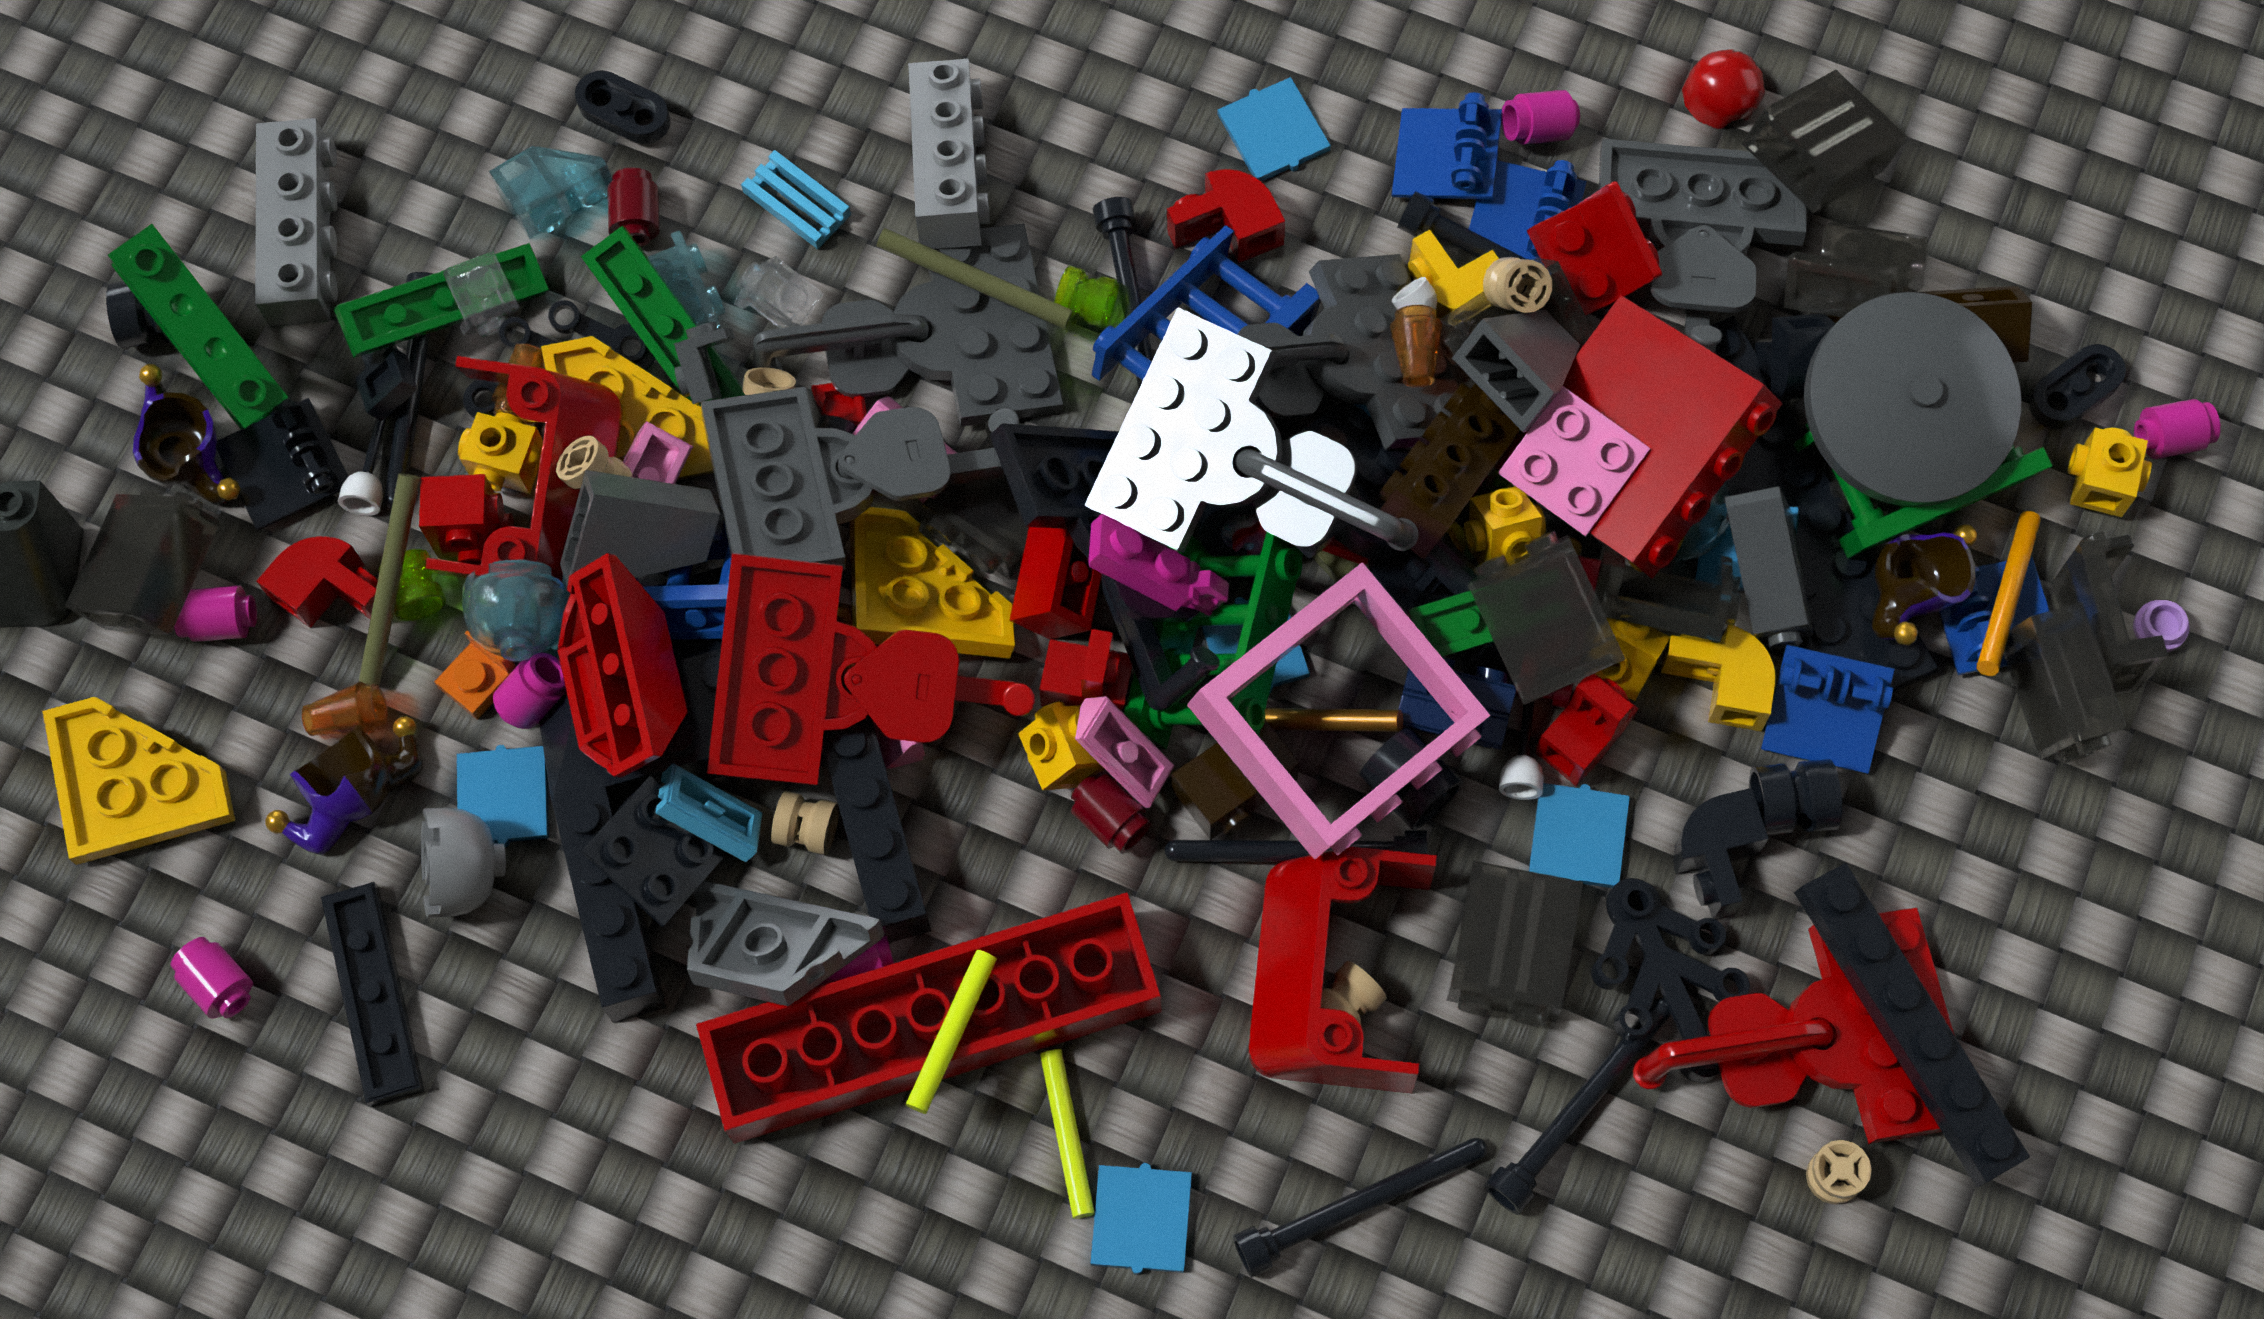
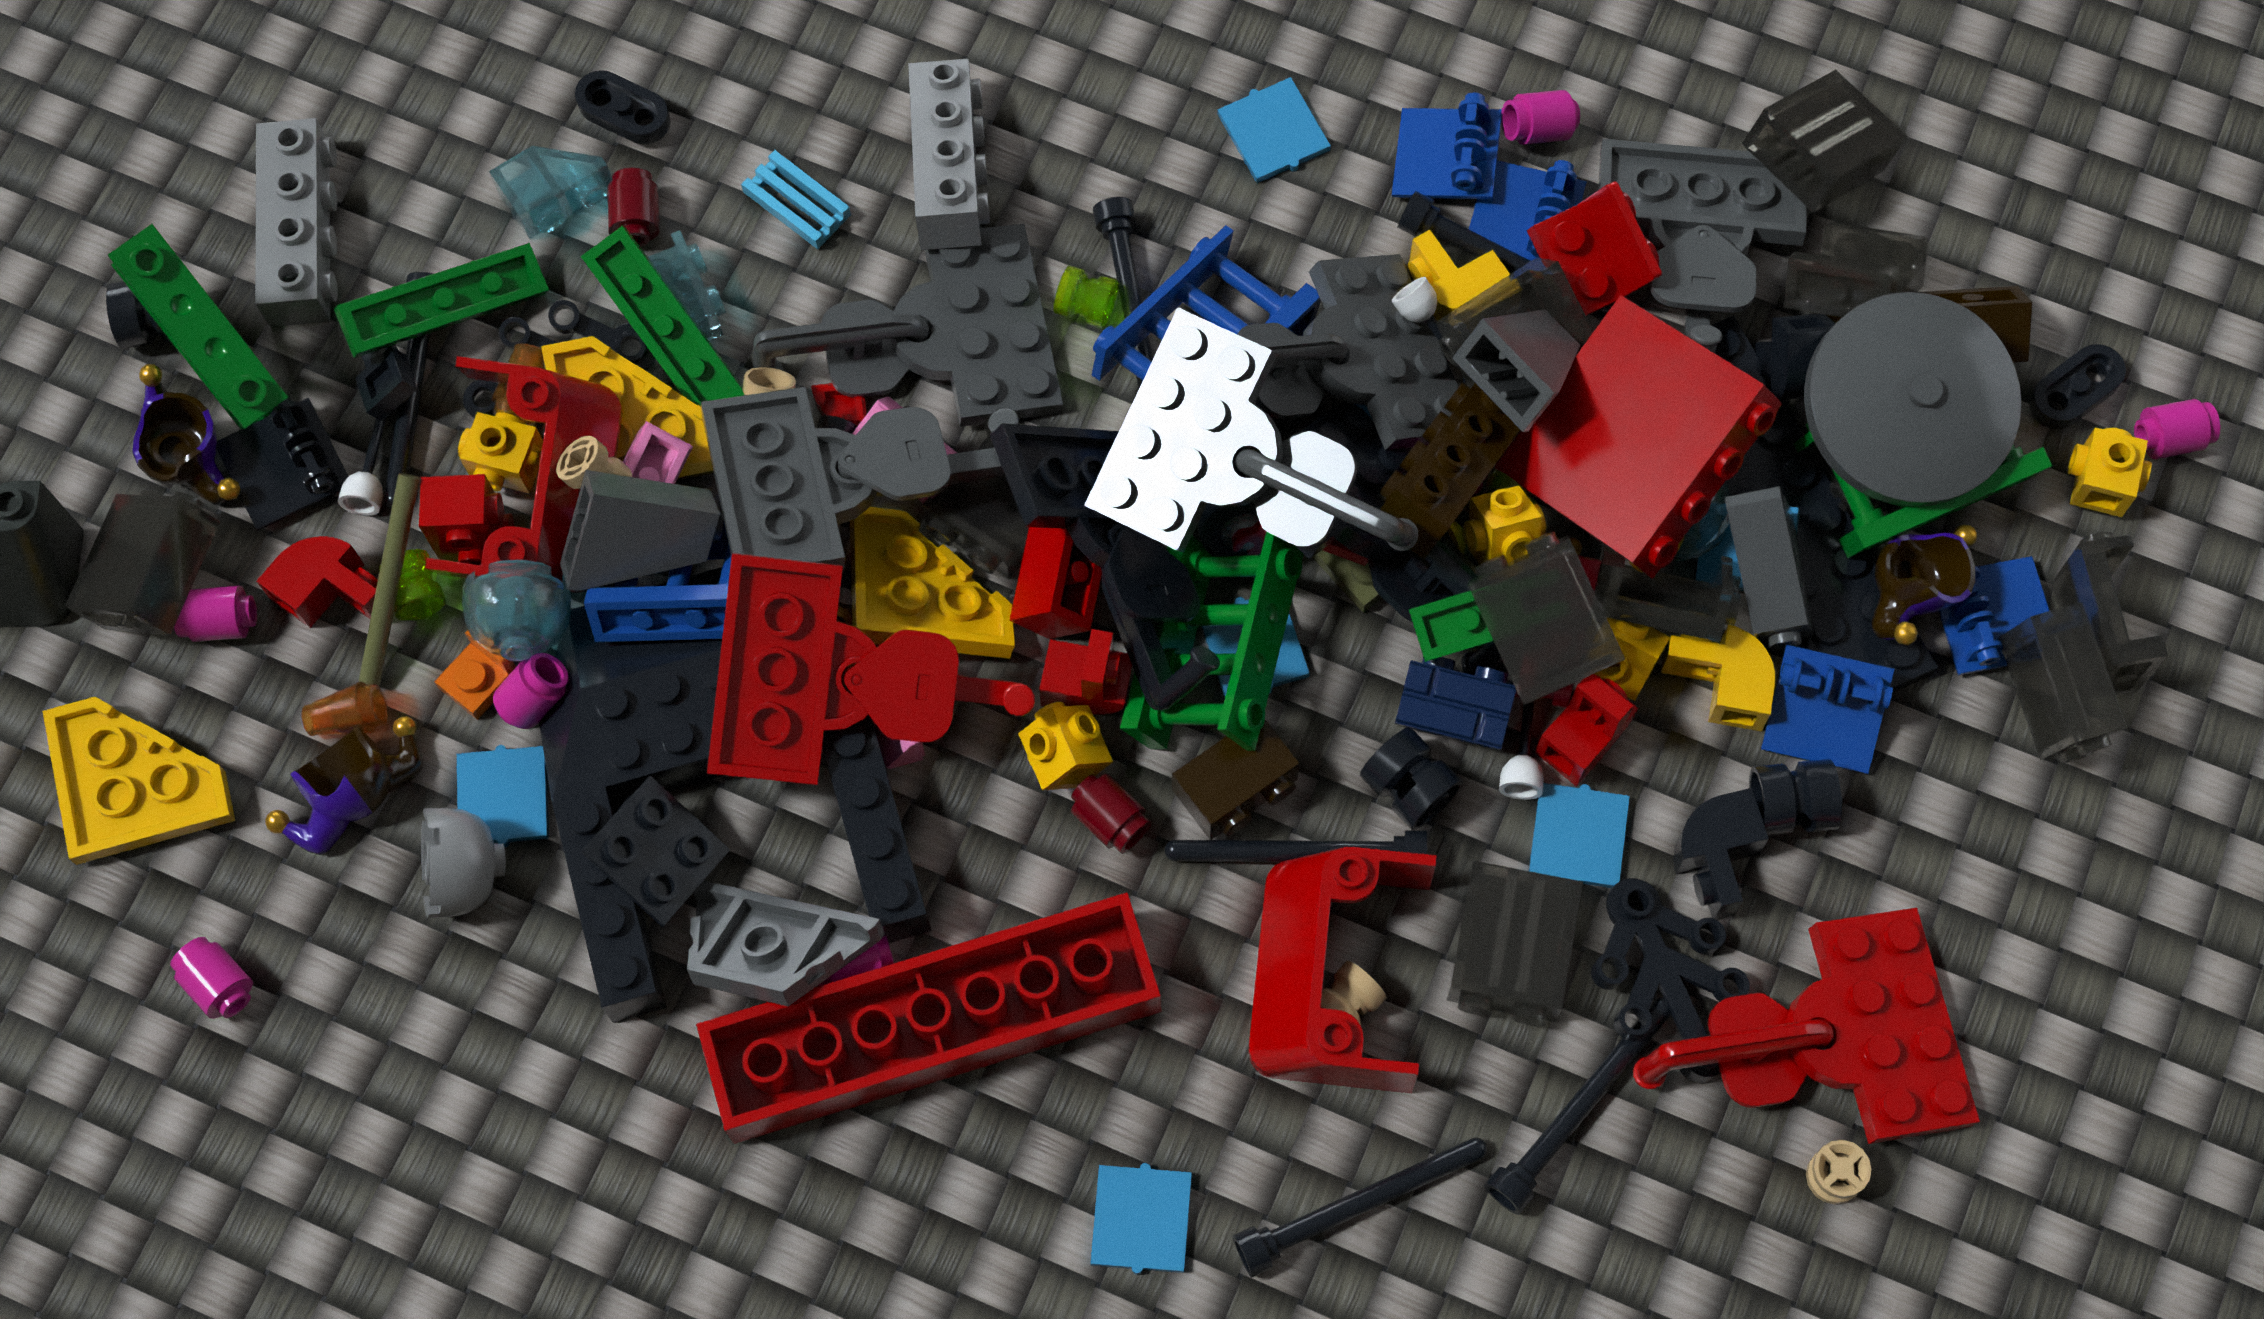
(372, 994): black tile -> none
(481, 294): clear bracket -> none
(618, 668): red wedge -> none
(696, 372): dark grey bracket -> none
(709, 813): medium azure tile -> none
(777, 293): clear bracket -> none
(805, 823): tan wheel -> none
(951, 1031): neon yellow bar -> none
(974, 278): olive bar -> none
(1067, 1134): neon yellow bar -> none
(1122, 749): bright pink slope -> none
(1153, 568): dark pink hinge -> none
(1234, 201): red brick -> none
(1264, 770): bright pink window -> none
(1334, 719): pearl gold bar -> none
(1416, 343): clear orange cone -> none
(1505, 283): tan wheel -> none
(1574, 461): bright pink hinge -> none
(1723, 88): red hair -> none
(1912, 1025): black plate -> none
(2008, 594): light orange bar -> none
(2163, 619): lavender plate -> none

